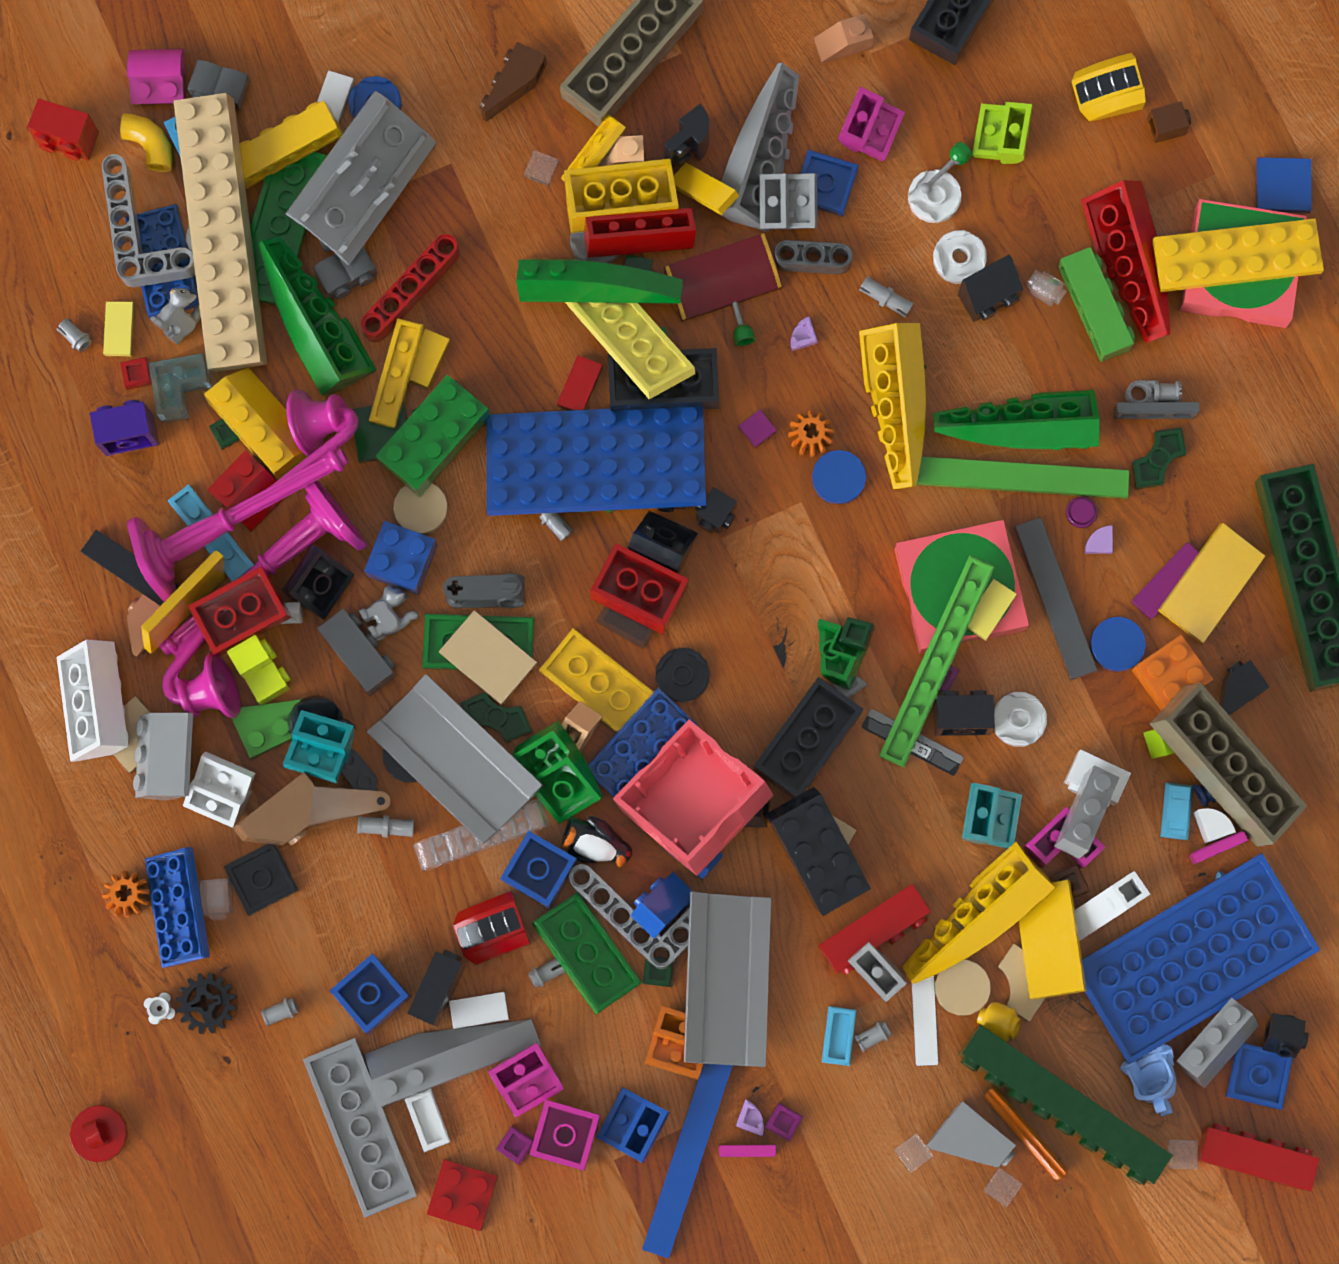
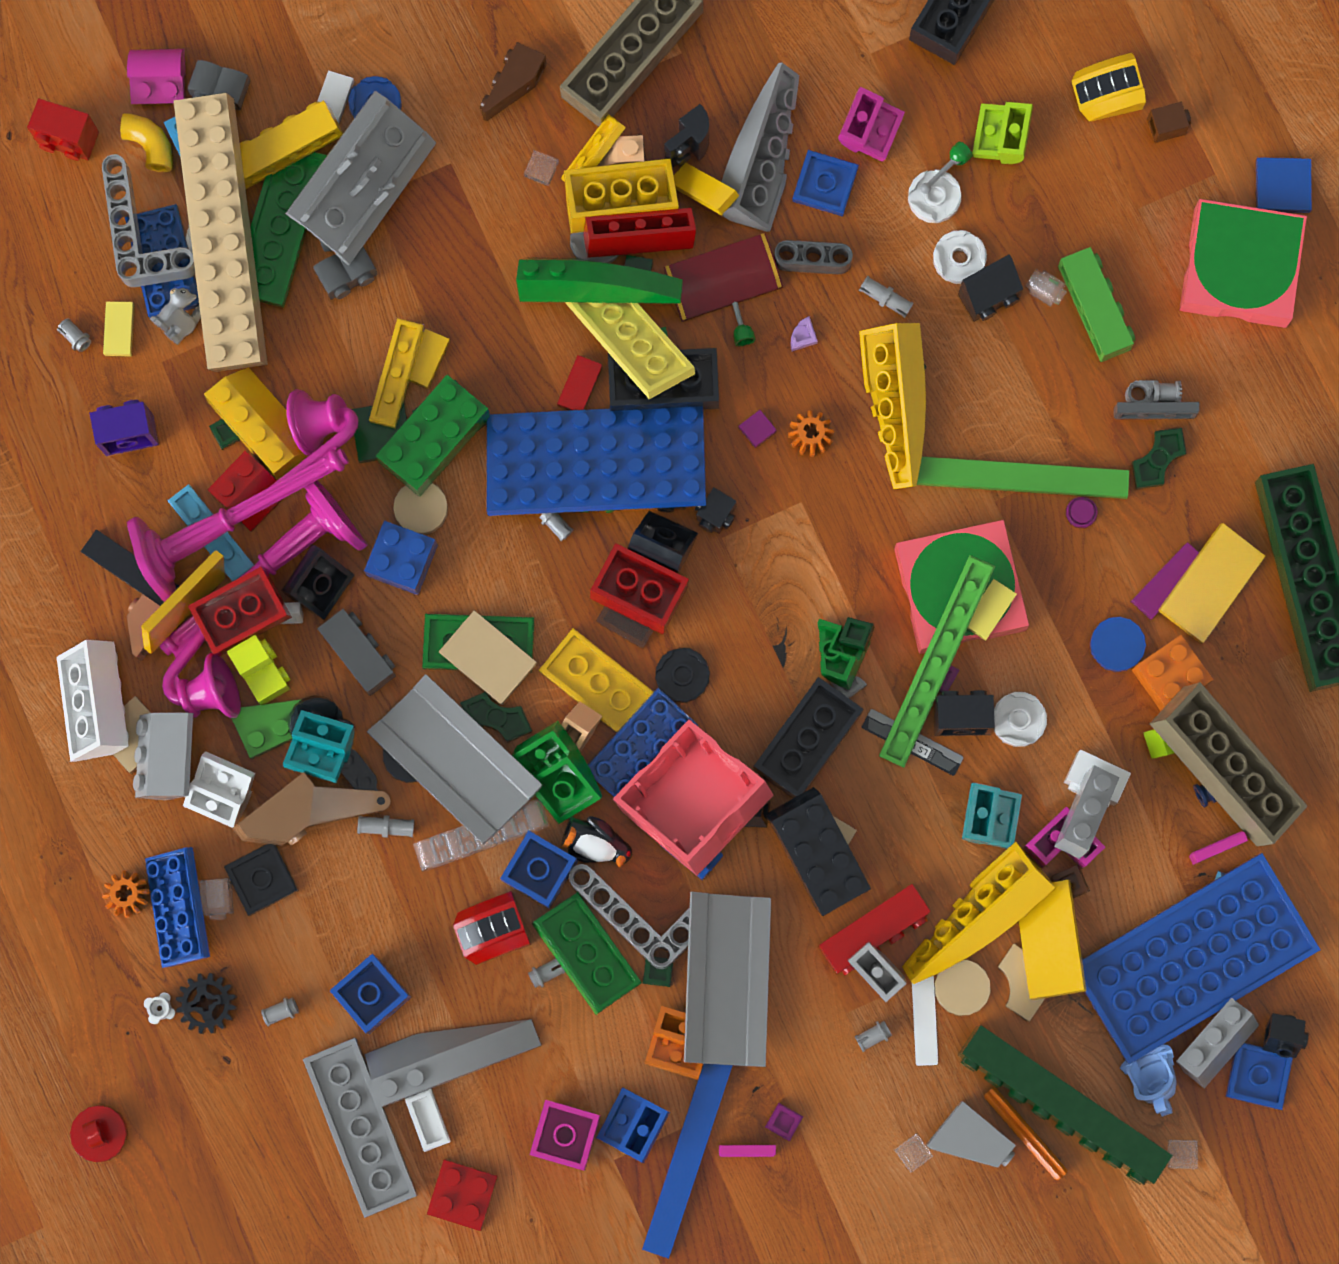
(136, 373): red tile -> none
(171, 381): clear light blue brick -> none
(316, 330): green wedge -> none
(382, 610): light grey animal -> none
(415, 276): red beam -> none
(437, 987): black brick -> none
(479, 1010): white tile -> none
(486, 591): dark grey piece -> none
(515, 1145): magenta tile -> none
(526, 1079): dark pink brick -> none
(662, 905): blue brick -> none
(751, 1119): lavender tile -> none
(788, 201): light grey brick -> none
(838, 477): blue tile -> none
(839, 1036): medium azure tile -> none
(844, 39): nougat slope -> none
(1000, 1020): yellow head -> none
(1002, 1187): clear tile -> none
(1041, 422): green wedge -> none
(1055, 599): dark grey tile -> none
(1100, 542): lavender tile -> none
(1109, 904): white slope -> none
(1124, 239): red wedge -> none
(1176, 811): medium azure tile -> none
(1213, 824): white brick -> none
(1238, 255): yellow plate -> none
(1241, 686): black slope -> none
(1257, 1158): red brick -> none

